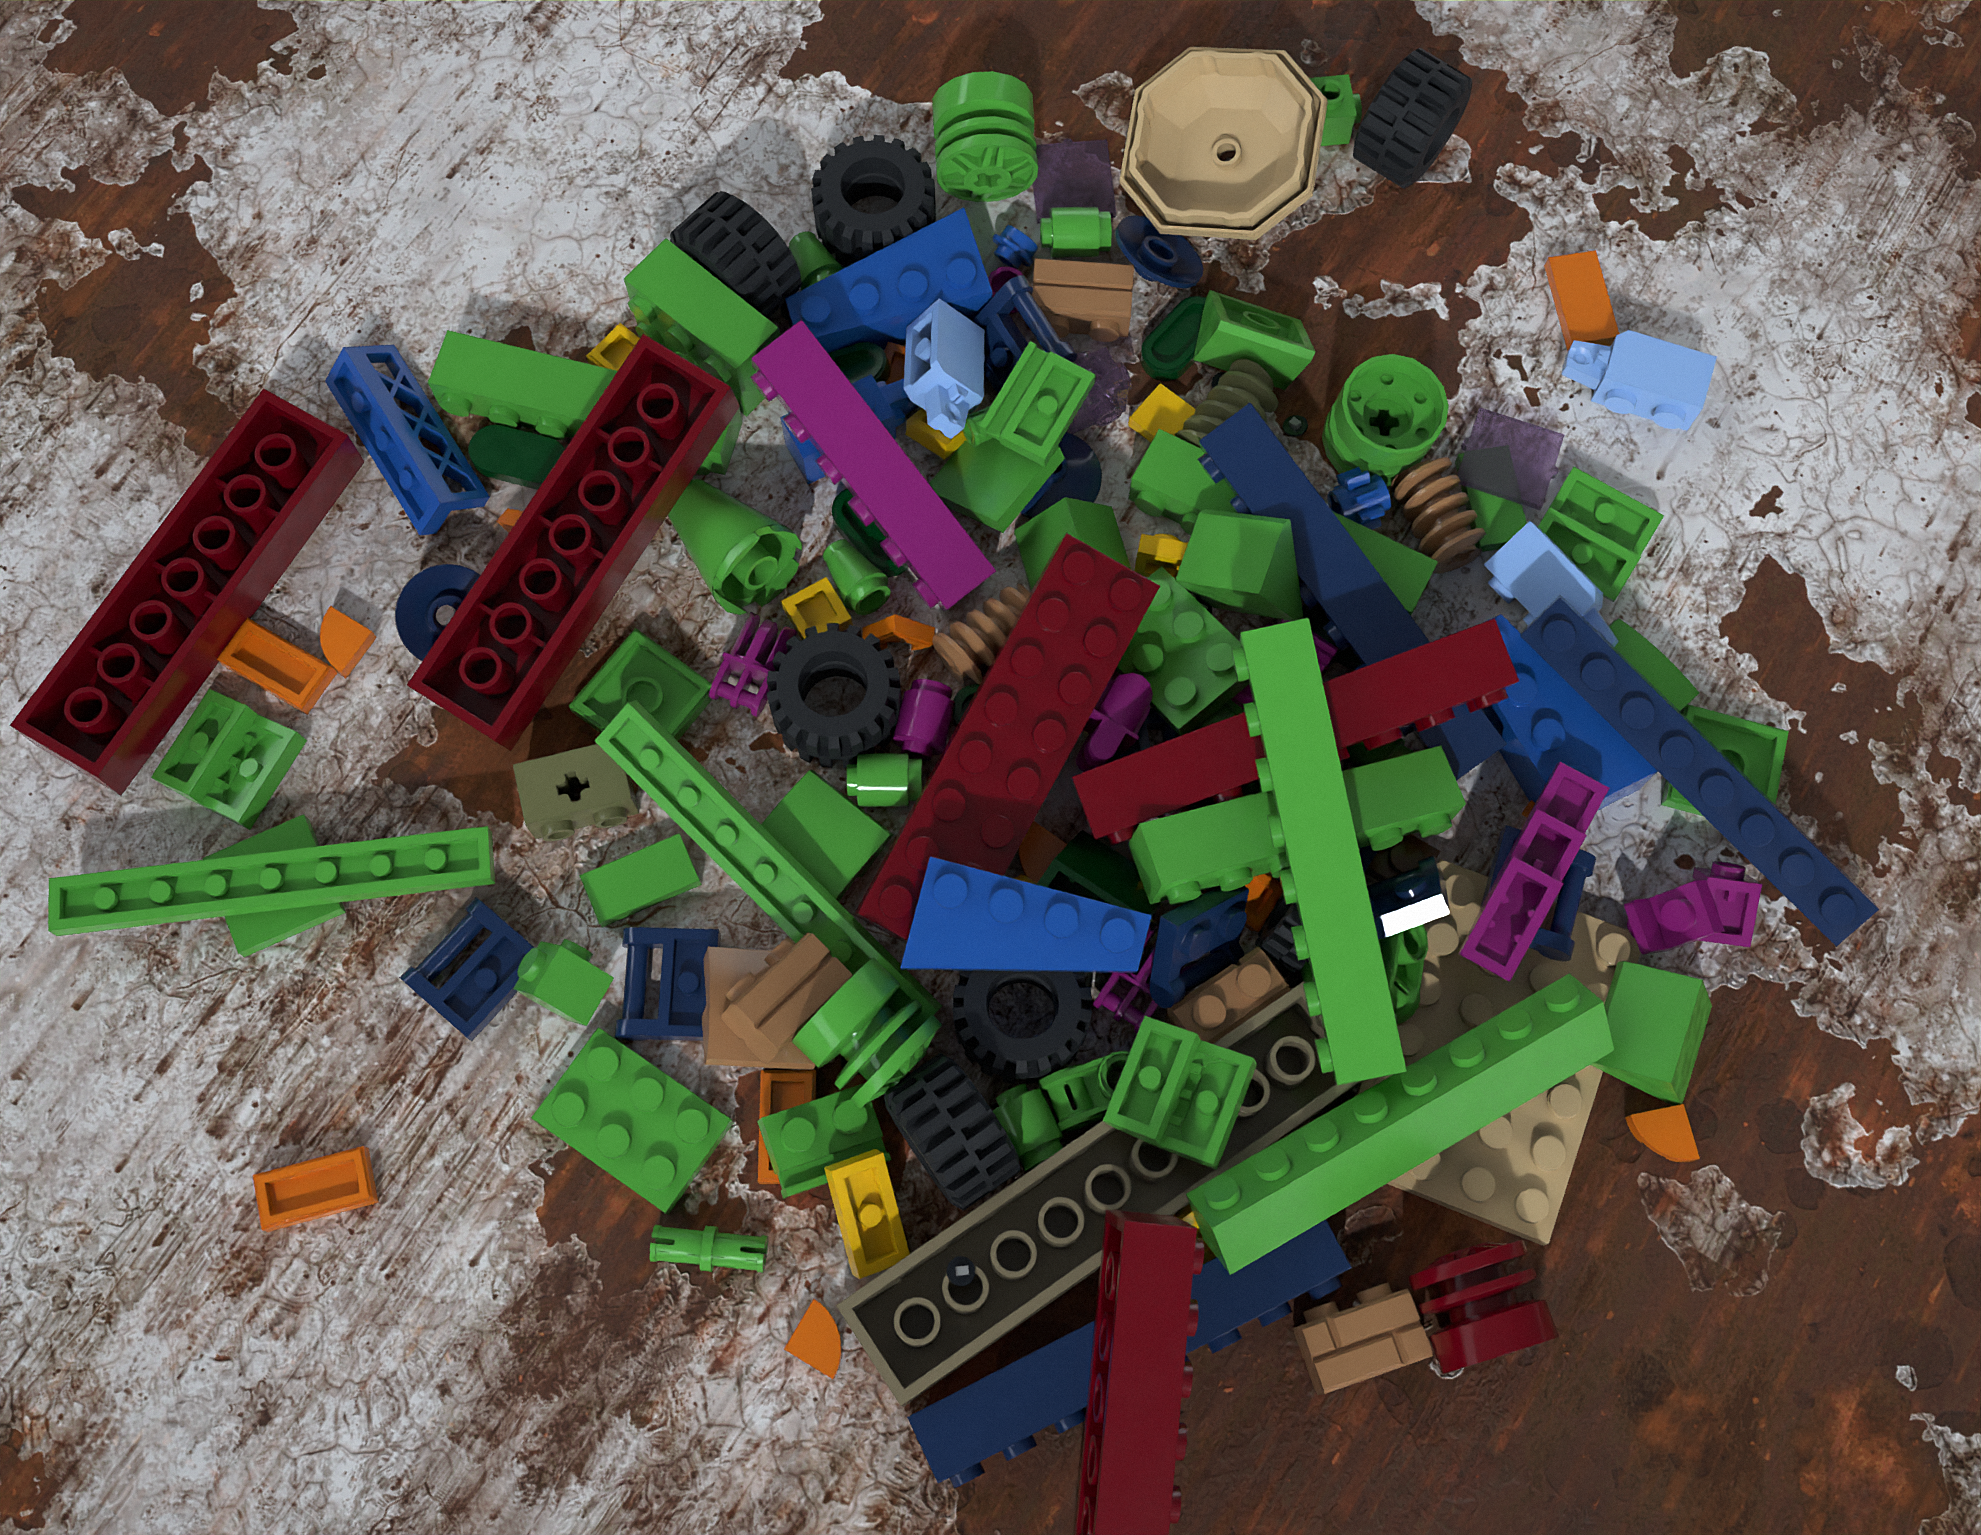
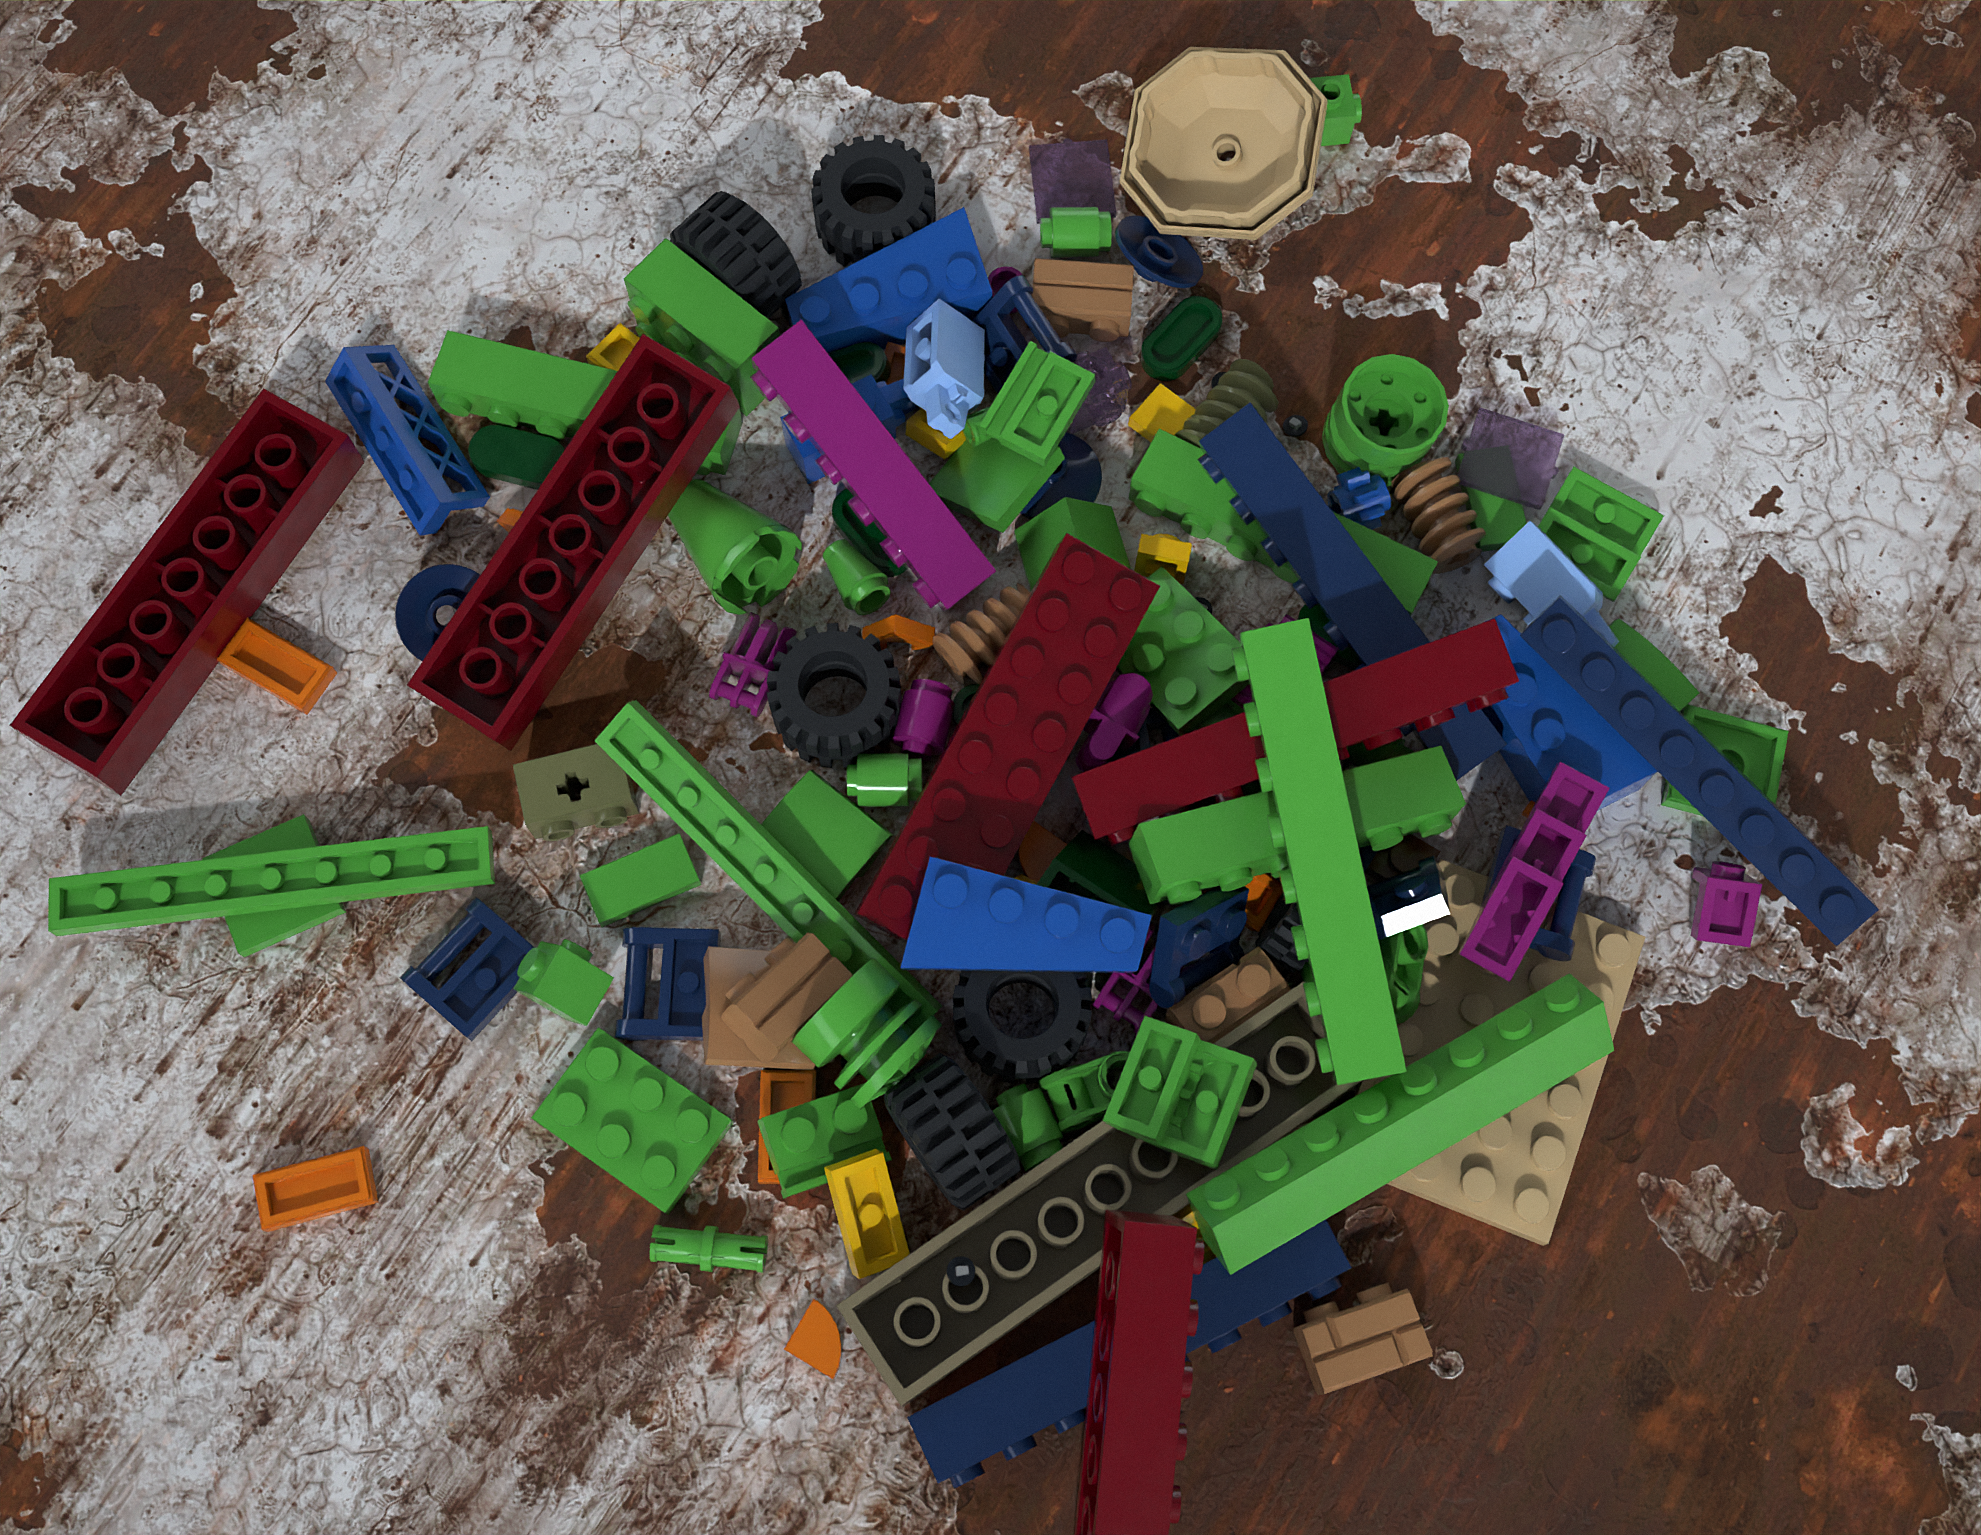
(229, 759): bright green slope -> none
(344, 641): orange tile -> none
(652, 677): bright green tile -> none
(812, 259): bright green cone -> none
(816, 607): yellow plate -> none
(984, 137): bright green wheel -> none
(1014, 247): blue plate -> none
(1243, 330): bright green slope -> none
(1243, 564): bright green slope -> none
(1412, 118): black tyre -> none
(1482, 1305): dark red wheel -> none
(1581, 298): orange tile -> none
(1643, 377): light blue hinge -> none
(1655, 1029): bright green slope -> none
(1665, 1133): orange tile -> none
(1673, 918): magenta bracket -> none

